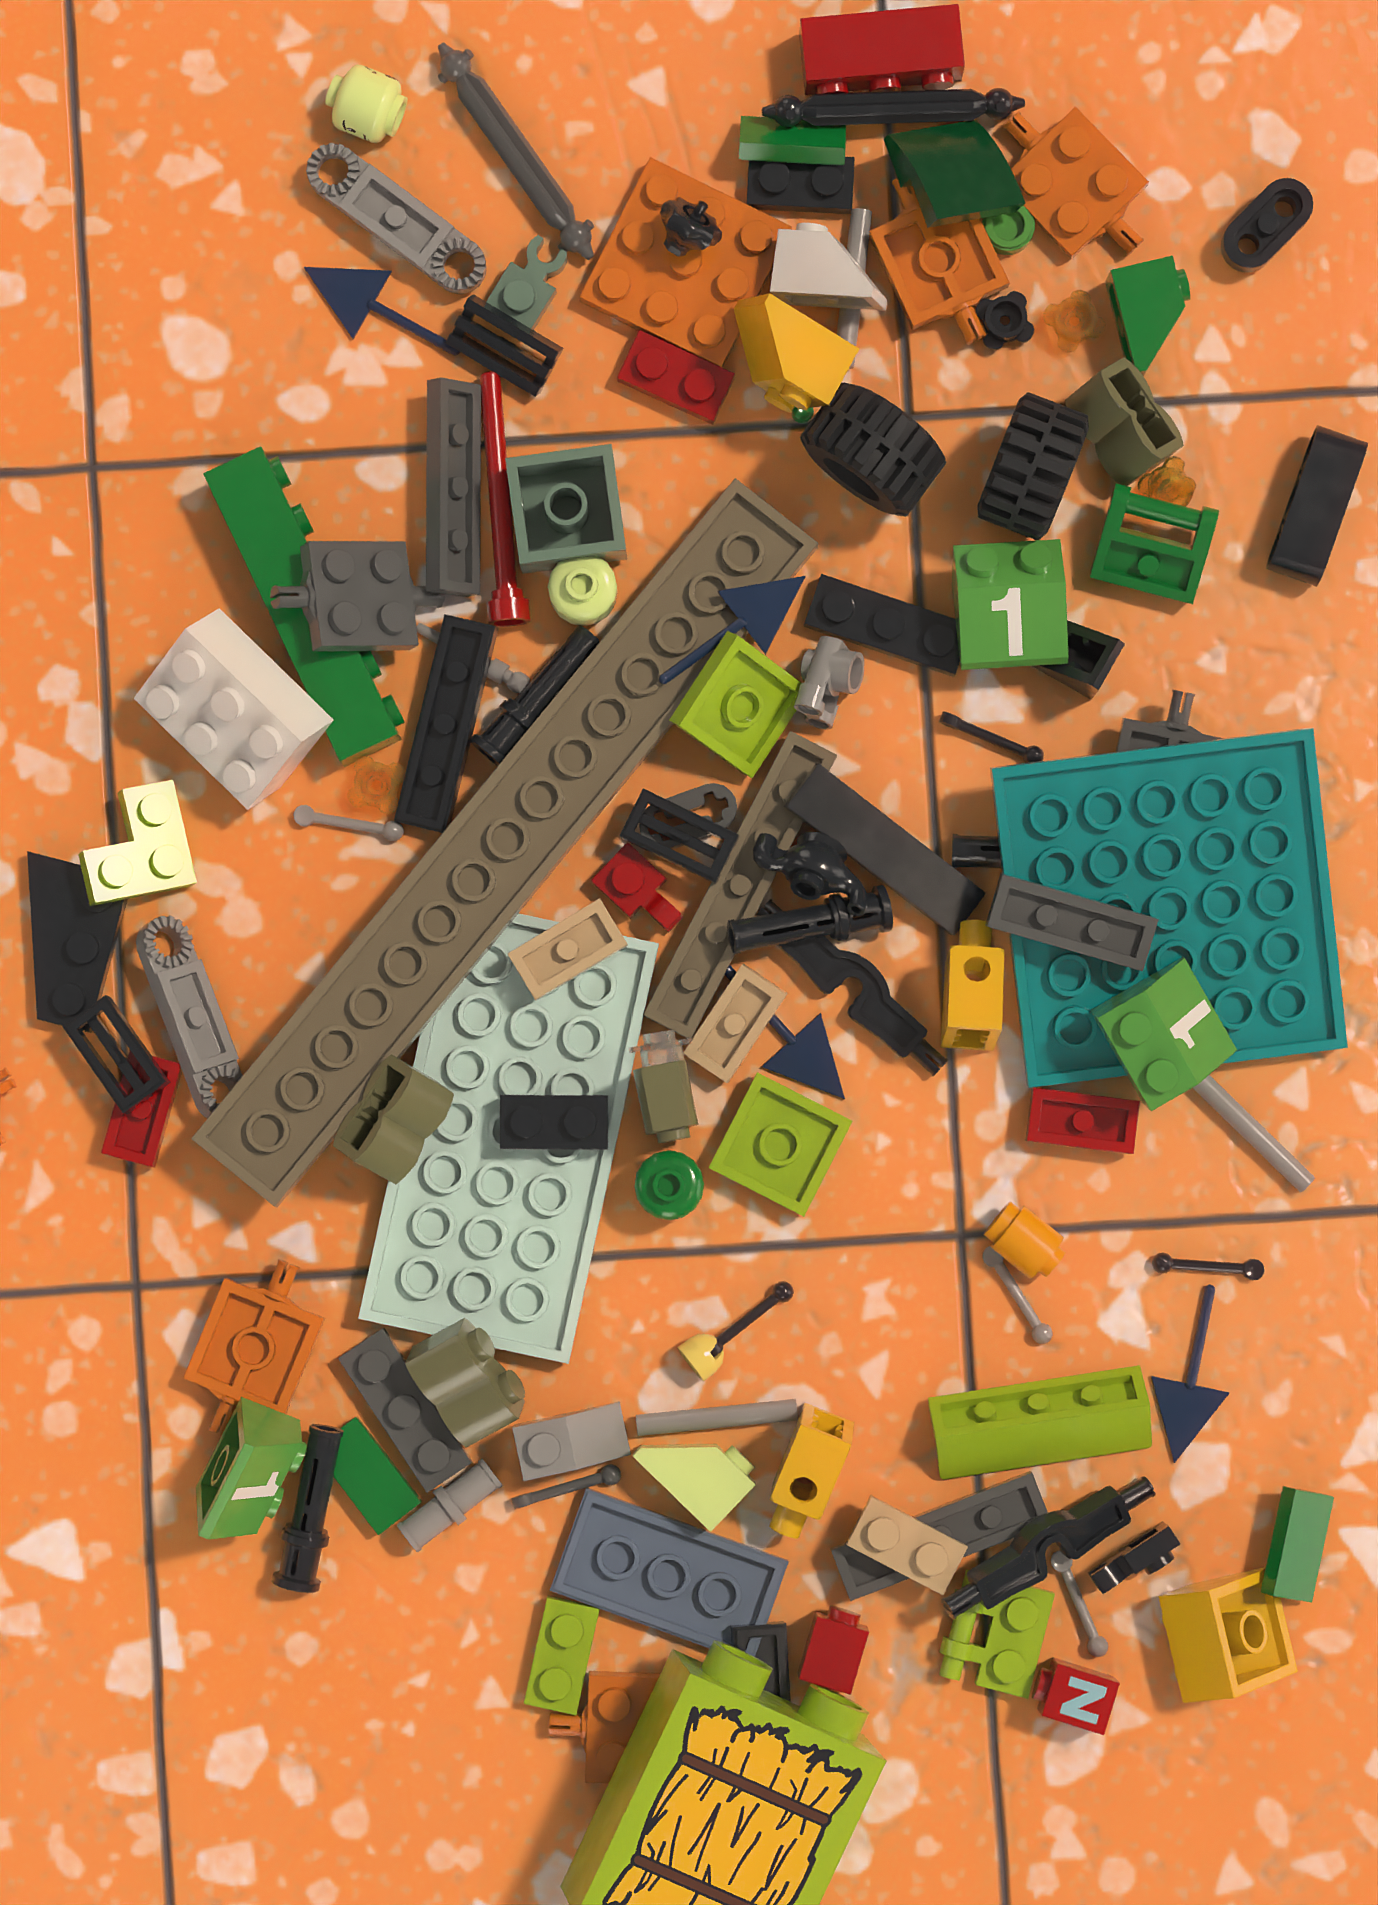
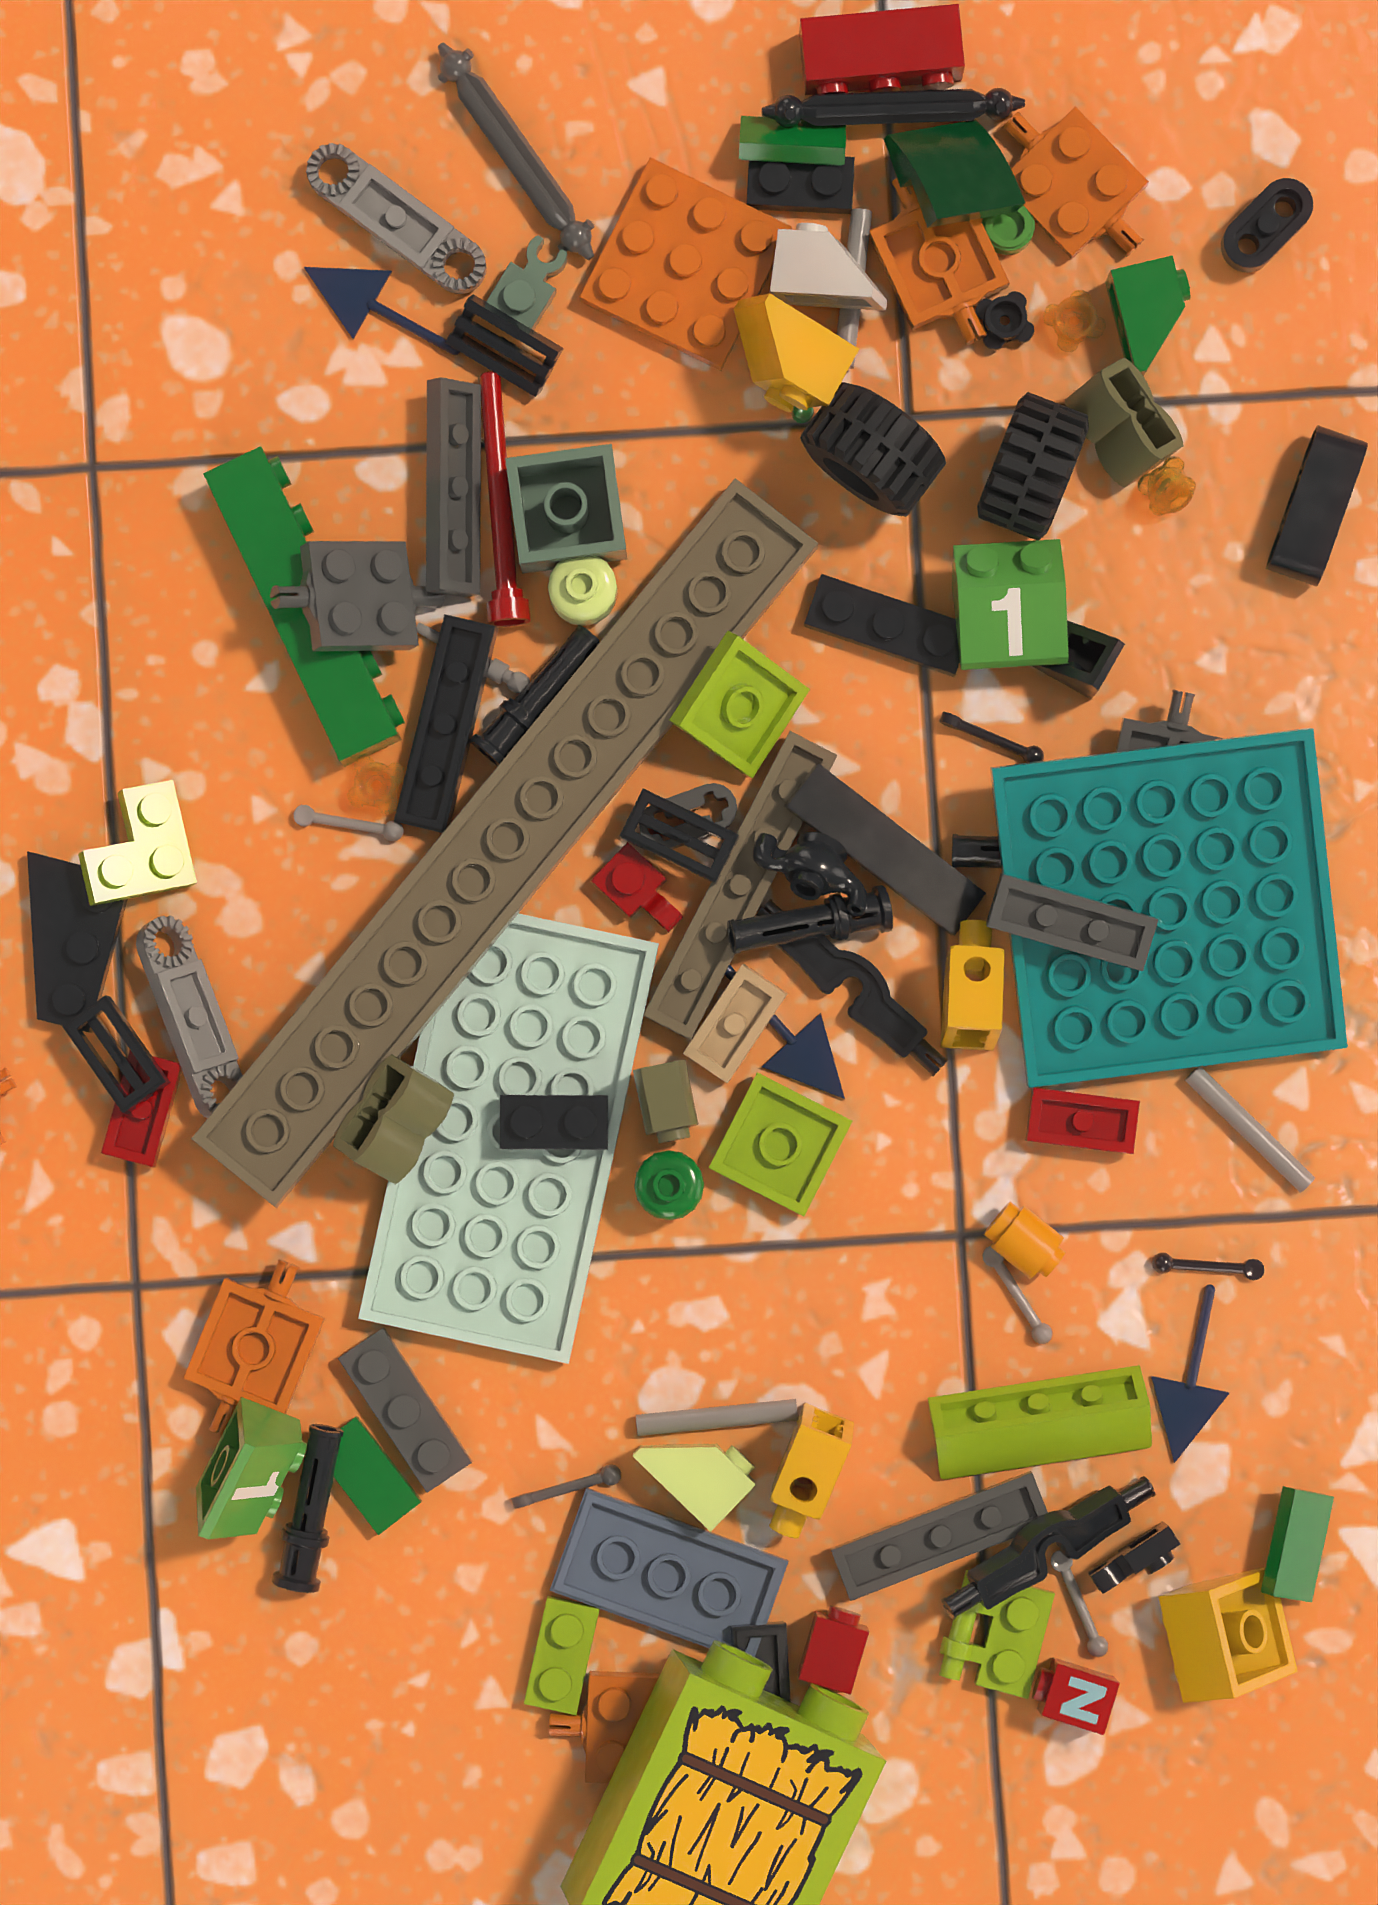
(233, 708): white brick -> none
(366, 103): yellowish green head -> none
(449, 1505): light grey pin -> none
(466, 1381): olive brick -> none
(567, 949): tan plate -> none
(571, 1441): light grey slope -> none
(660, 1048): clear plate -> none
(676, 377): red plate -> none
(688, 226): black piece -> none
(706, 1352): hinge -> none
(758, 610): dark blue piece -> none
(826, 674): light grey plate -> none
(906, 1545): tan plate -> none
(1148, 560): green plate -> none
(1164, 1033): bright green slope -> none

